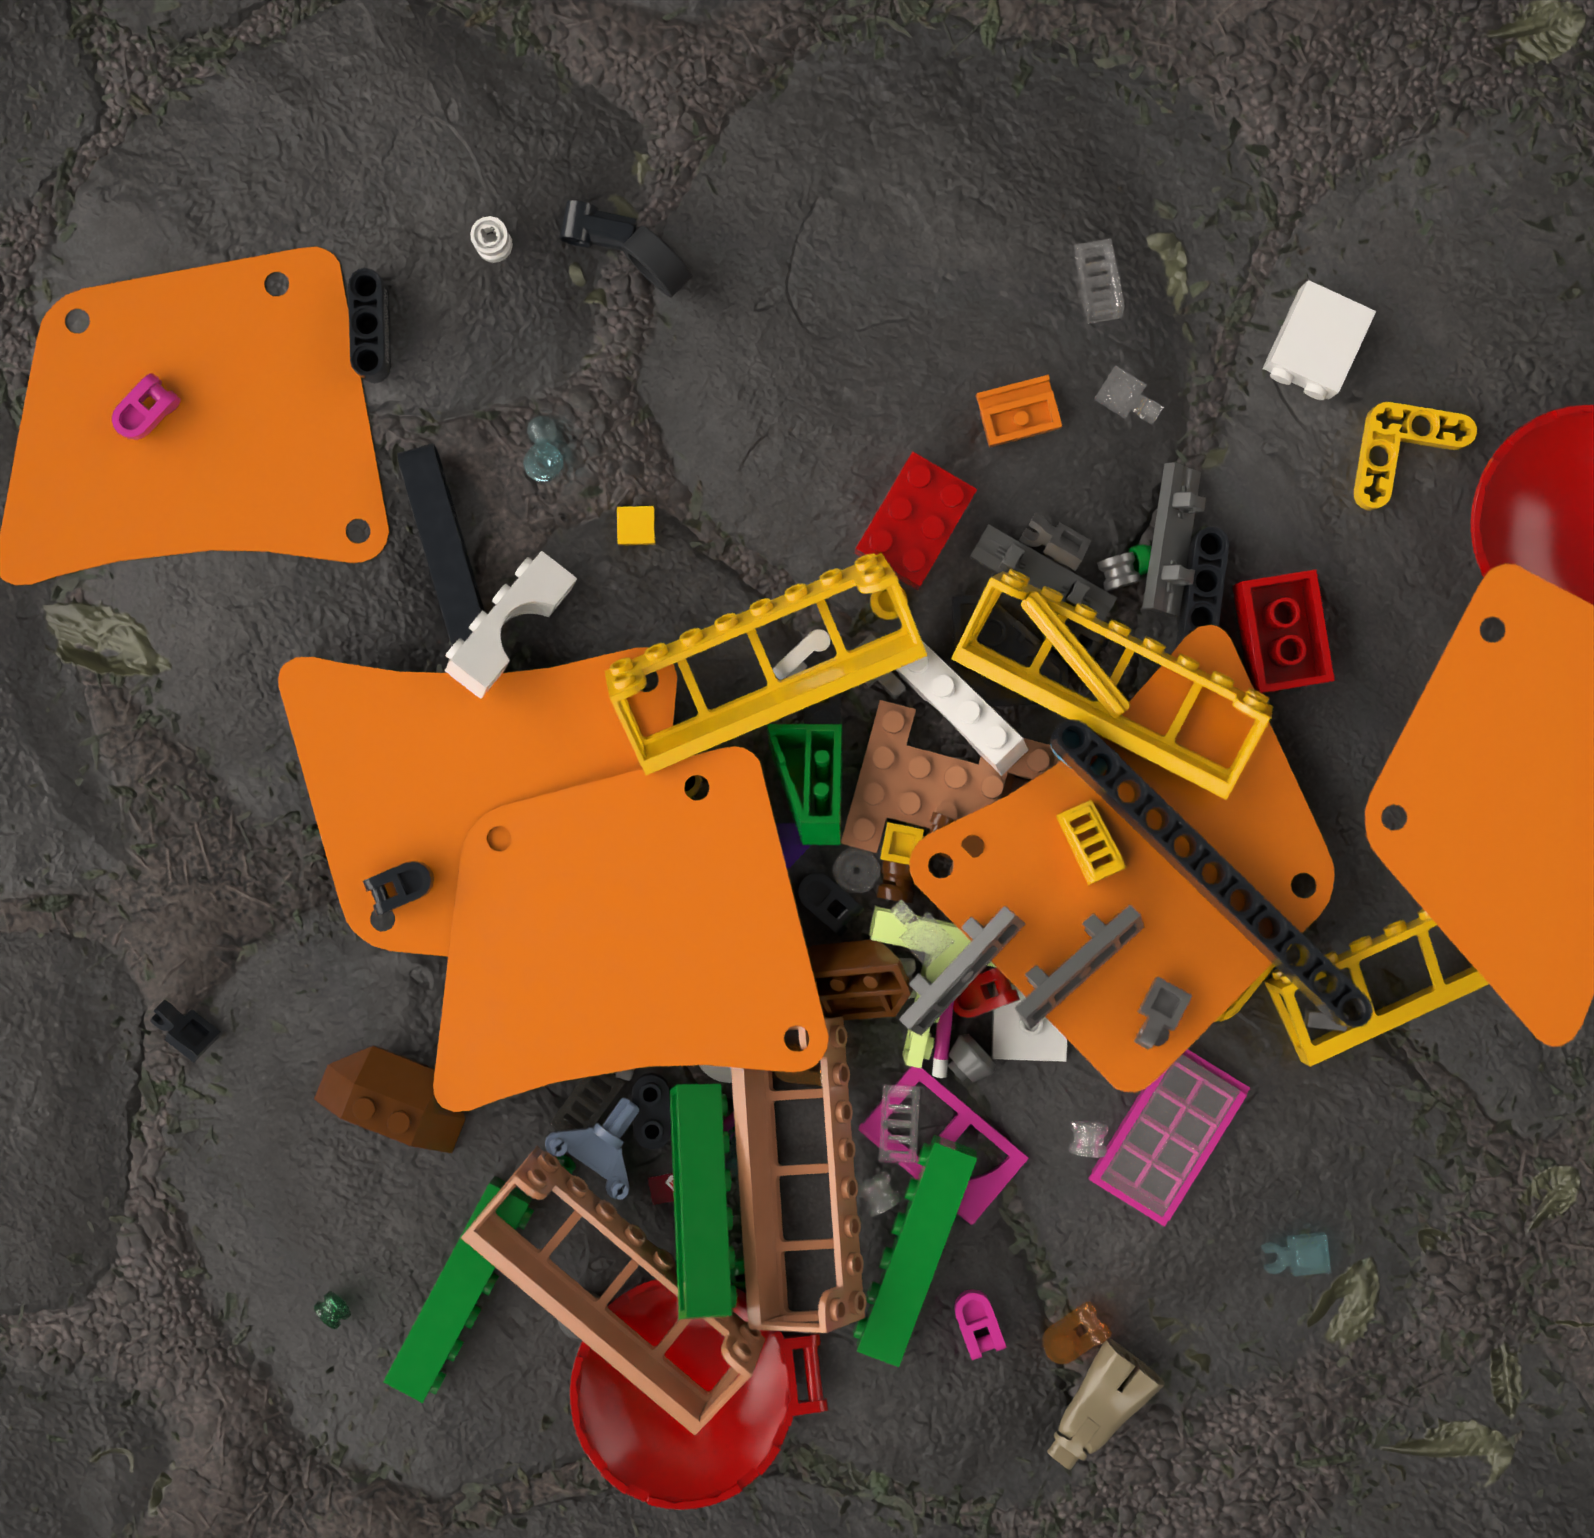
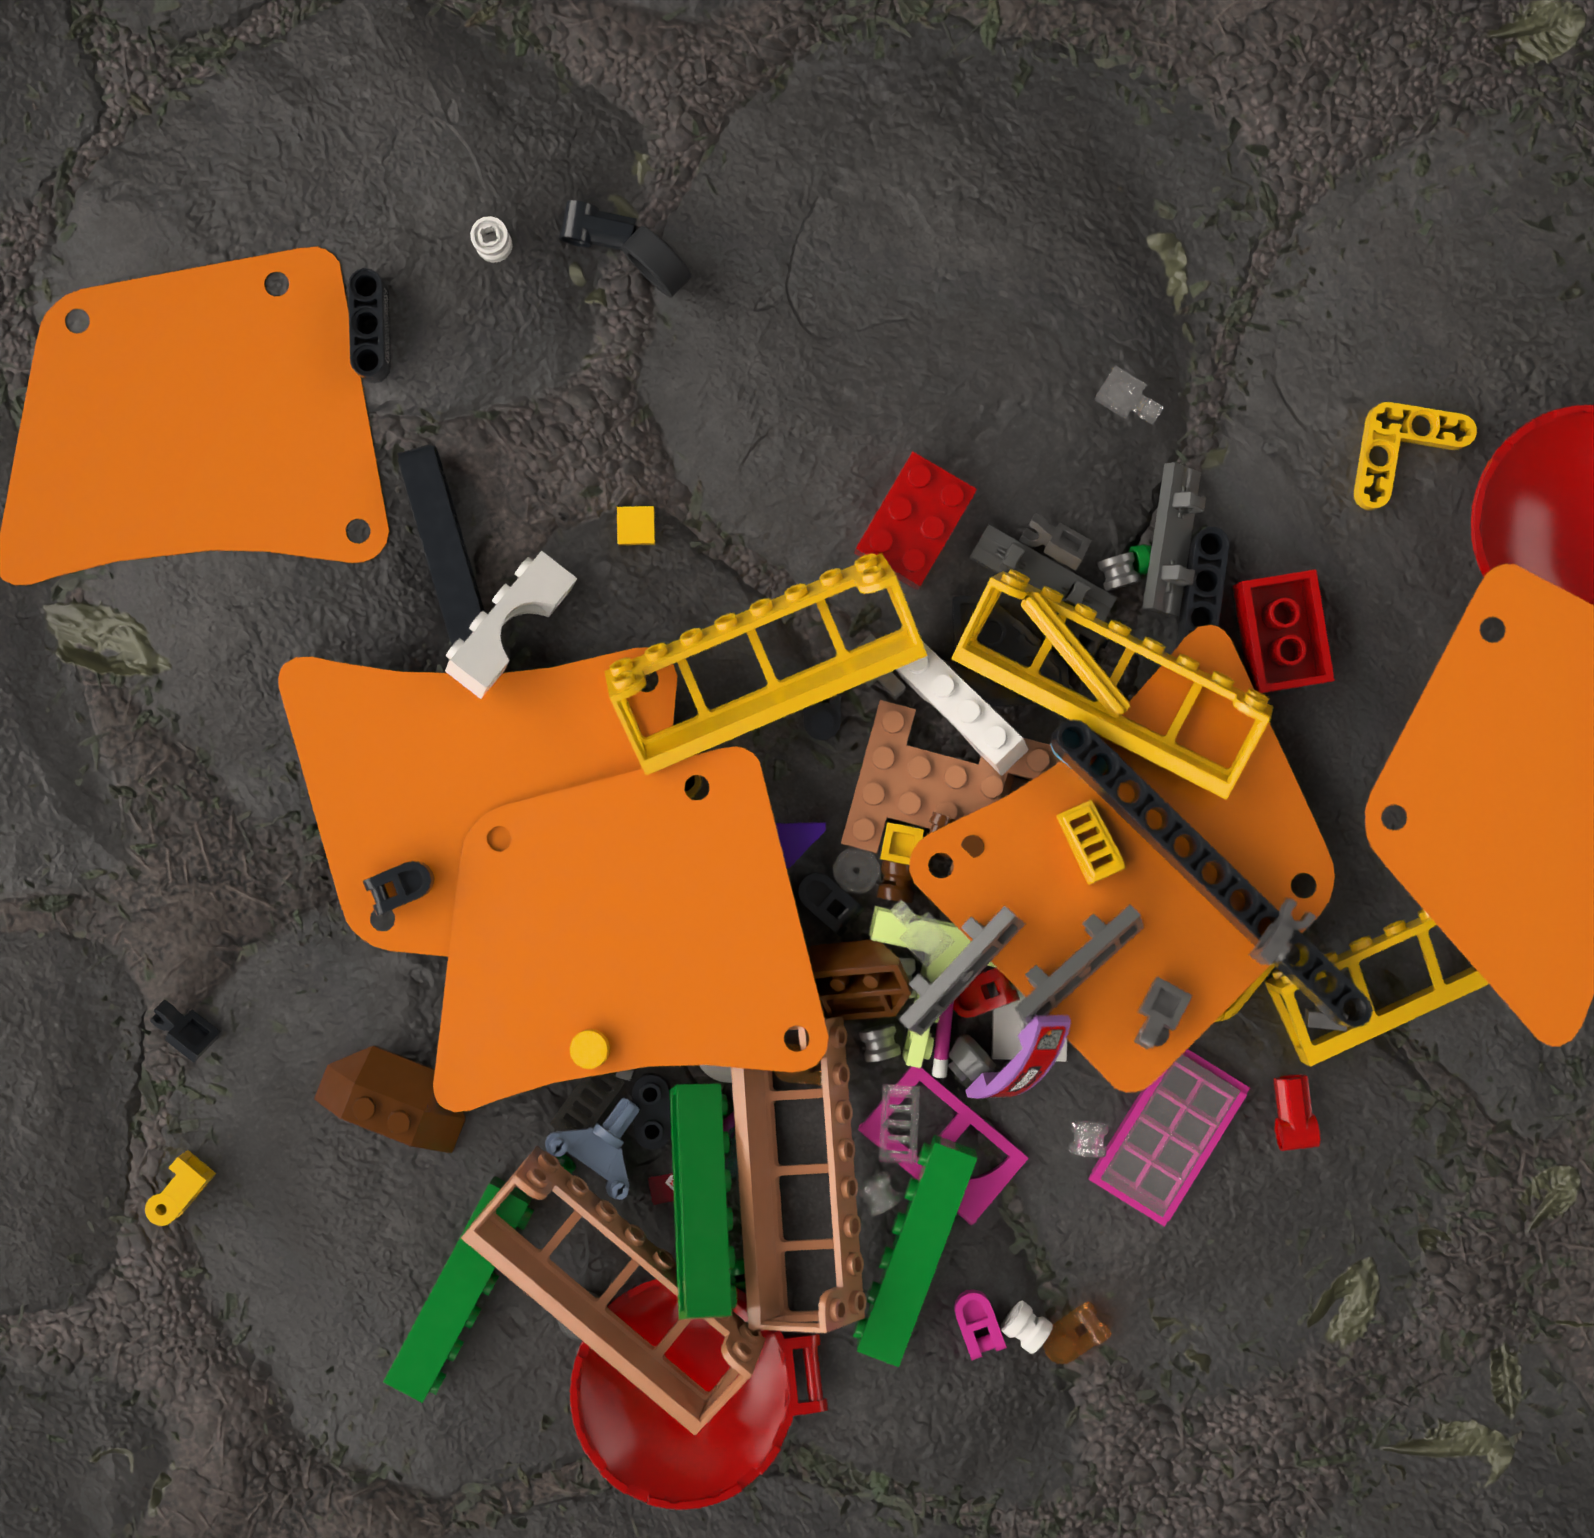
(133, 418): dark pink plate -> none
(177, 1196): none -> yellow leg
(332, 1310): clear green bush -> none
(542, 432): clear light blue plate -> none
(589, 1049): none -> yellow tile
(793, 662): white plate -> none
(811, 777): green wedge -> none
(880, 1042): none -> flat silver wheel
(882, 604): yellow tile -> none
(1018, 411): orange plate -> none
(1027, 1327): none -> white wheel
(1040, 1048): none -> slope
(1102, 304): clear slope -> none
(1108, 1396): dark tan piece -> none
(1275, 941): none -> flat silver plate
(1295, 1123): none -> red piece
(1305, 1255): clear light blue plate -> none
(1318, 341): white brick -> none

